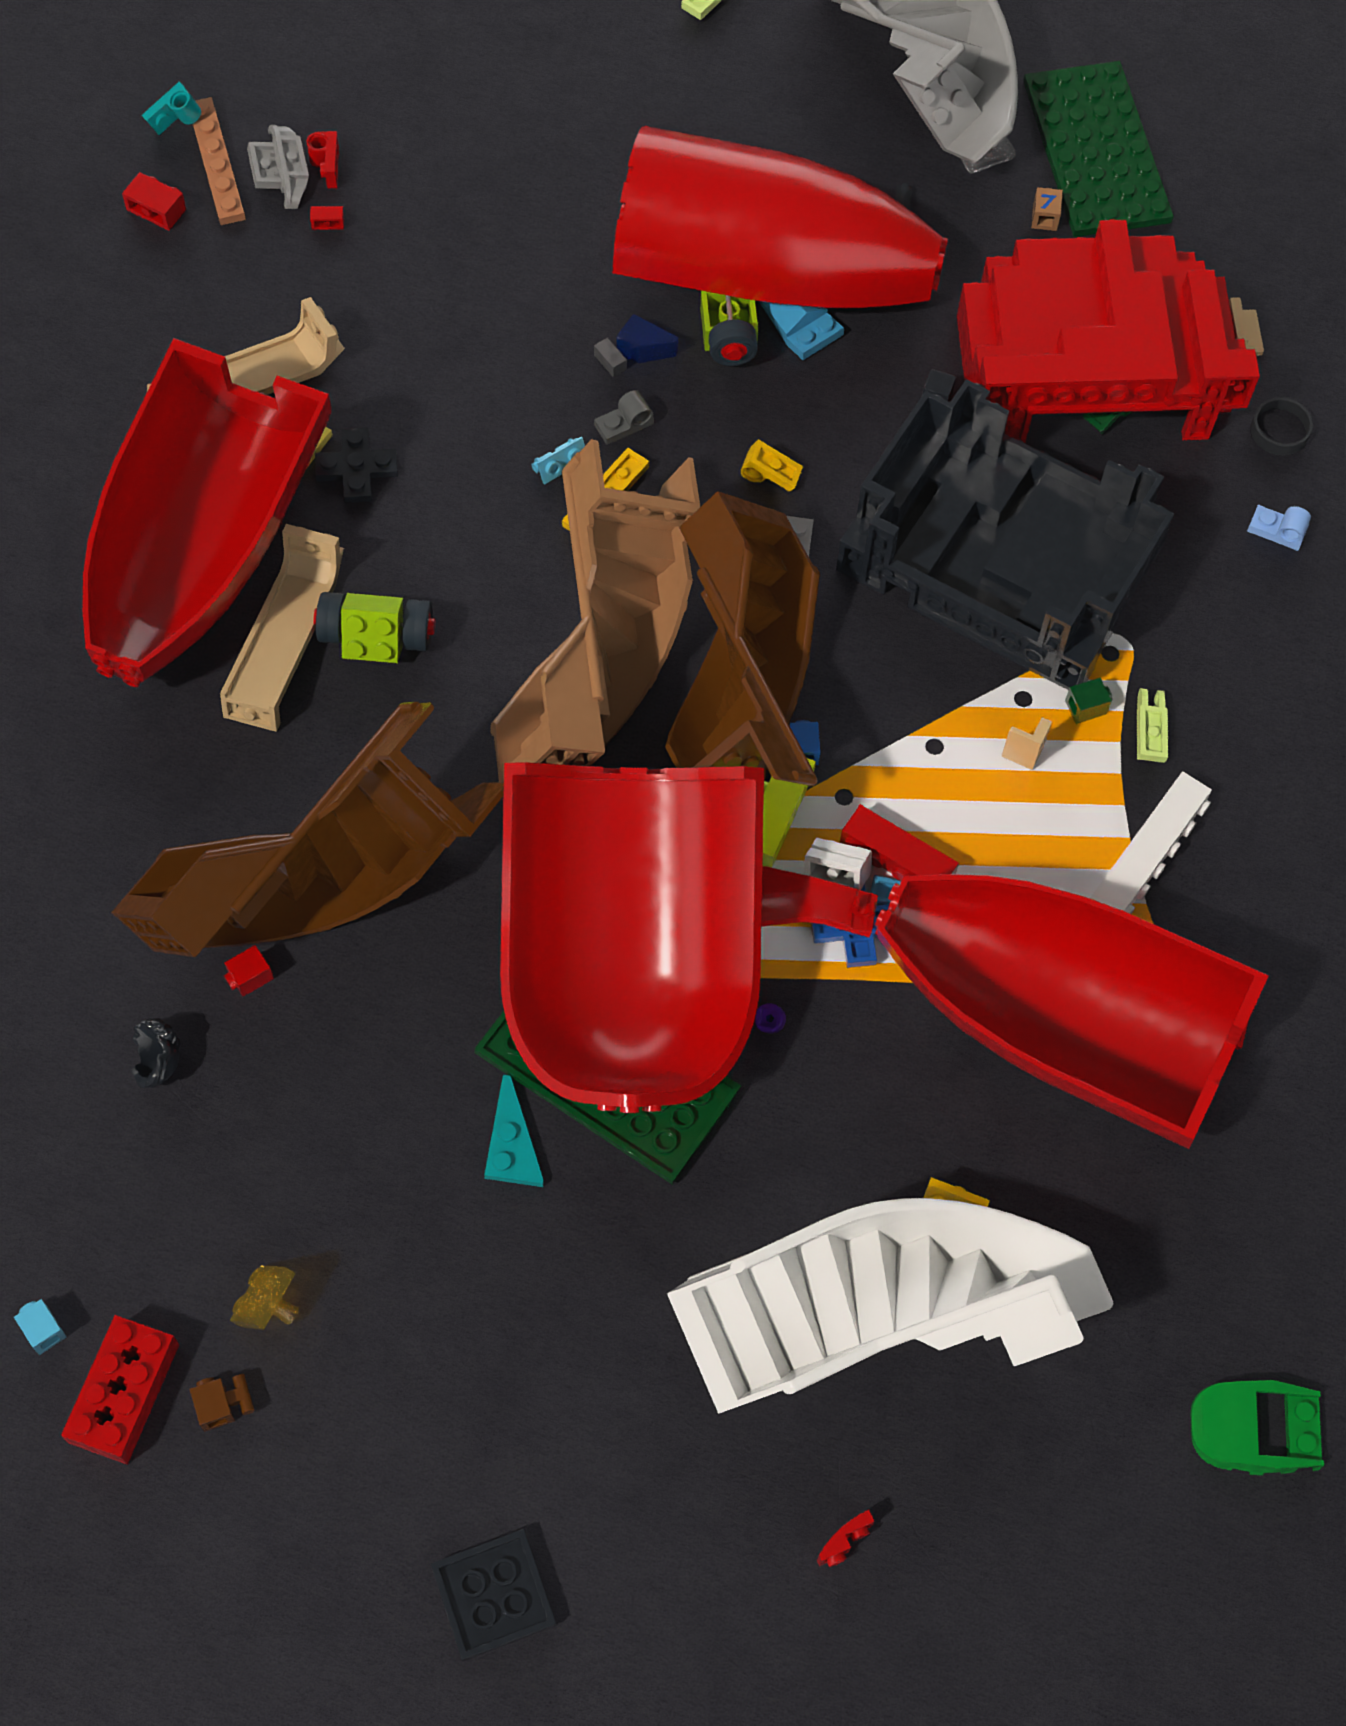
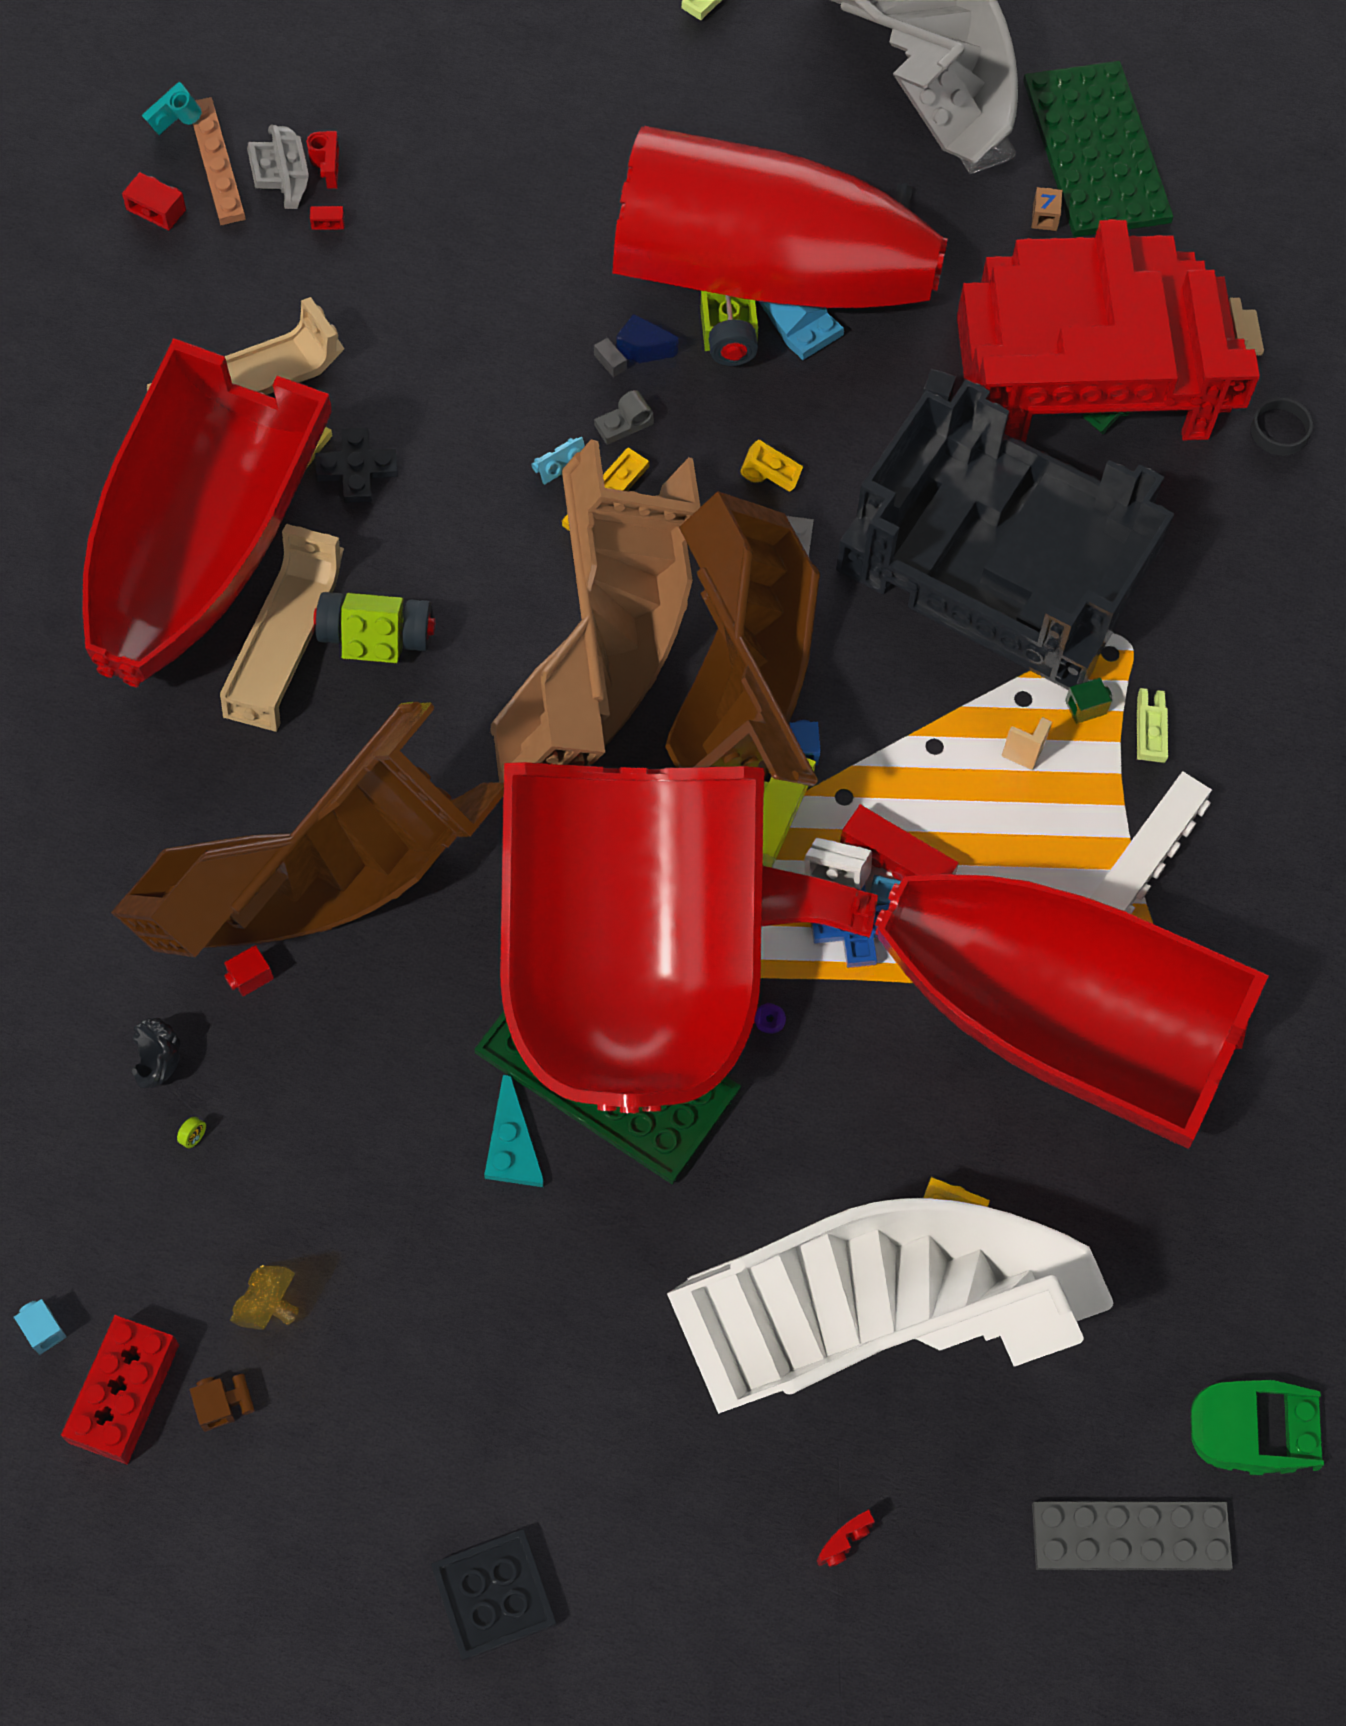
(191, 1132): none -> lime tile
(1131, 1536): none -> dark grey plate
(1281, 528): light blue plate -> none

